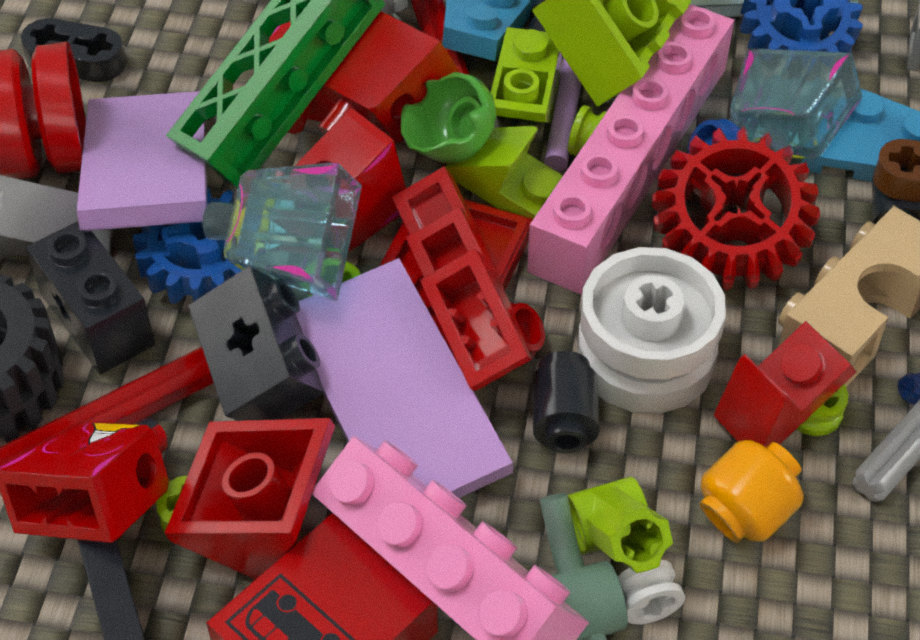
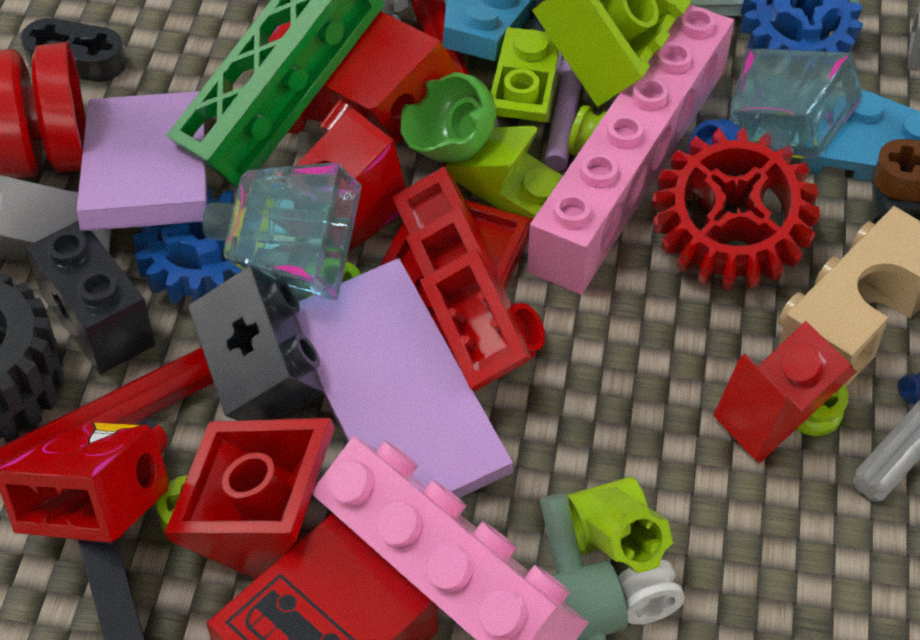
(565, 402): black brick -> none
(651, 328): white wheel -> none
(751, 491): light orange head -> none

